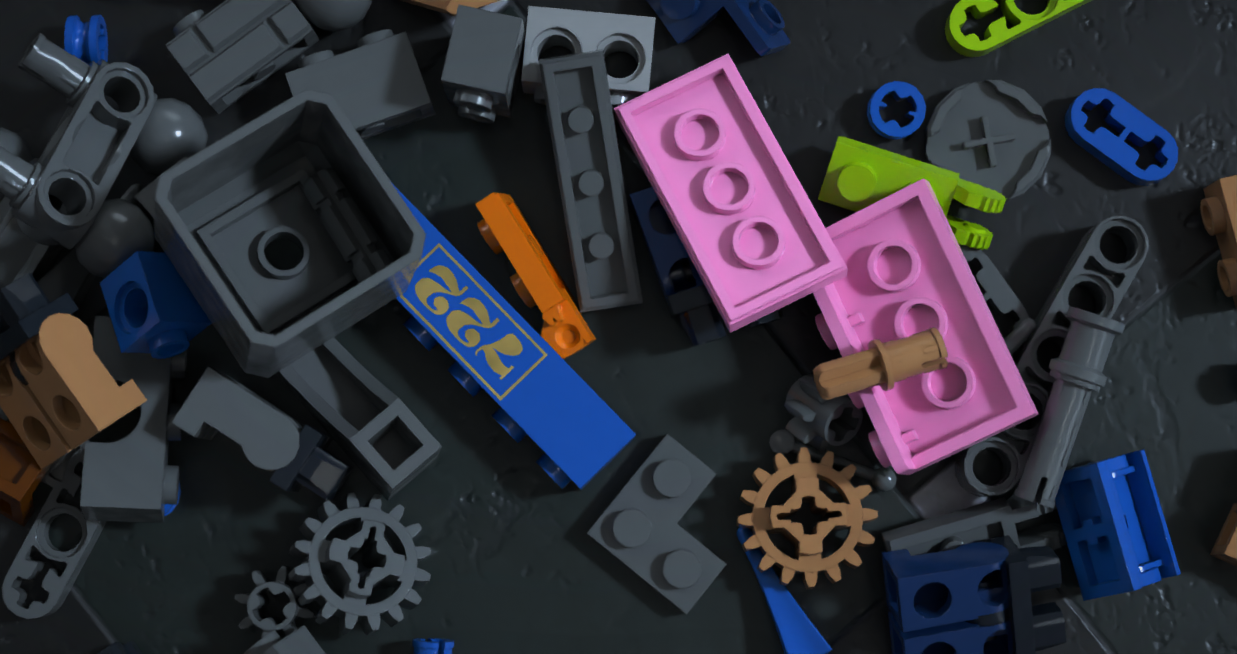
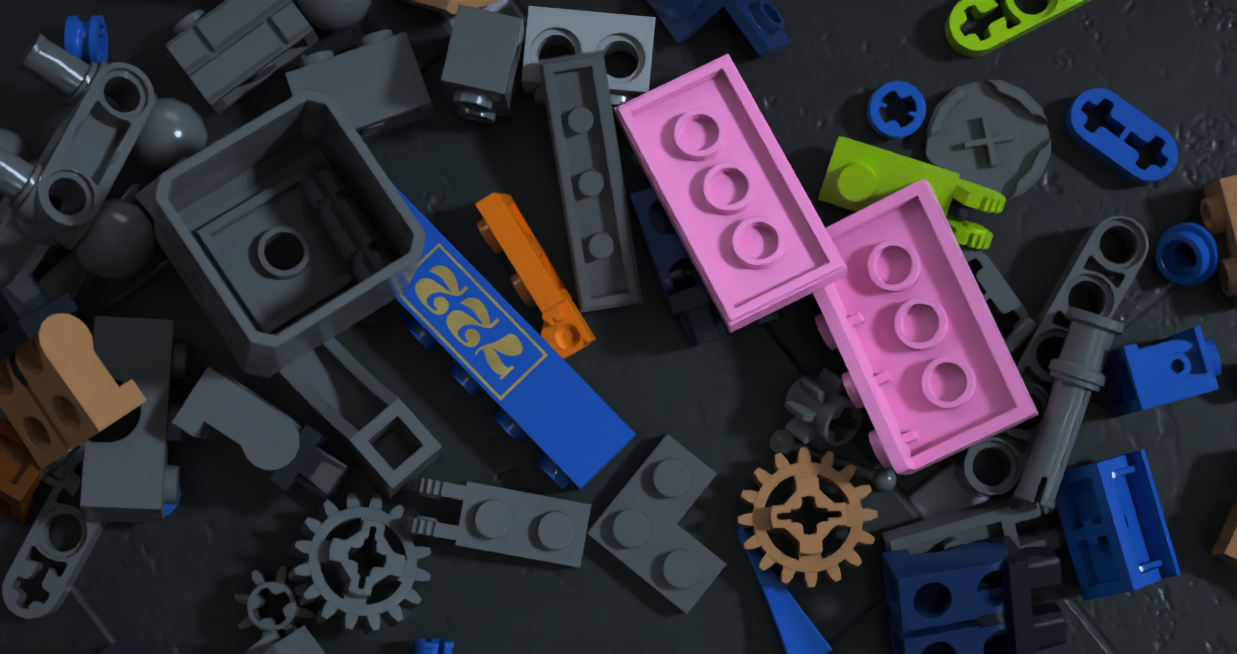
(152, 306): blue brick -> none
(507, 521): none -> dark grey hinge
(882, 364): medium nougat axle -> none
(1161, 372): none -> blue hinge
(1173, 259): none -> blue plate

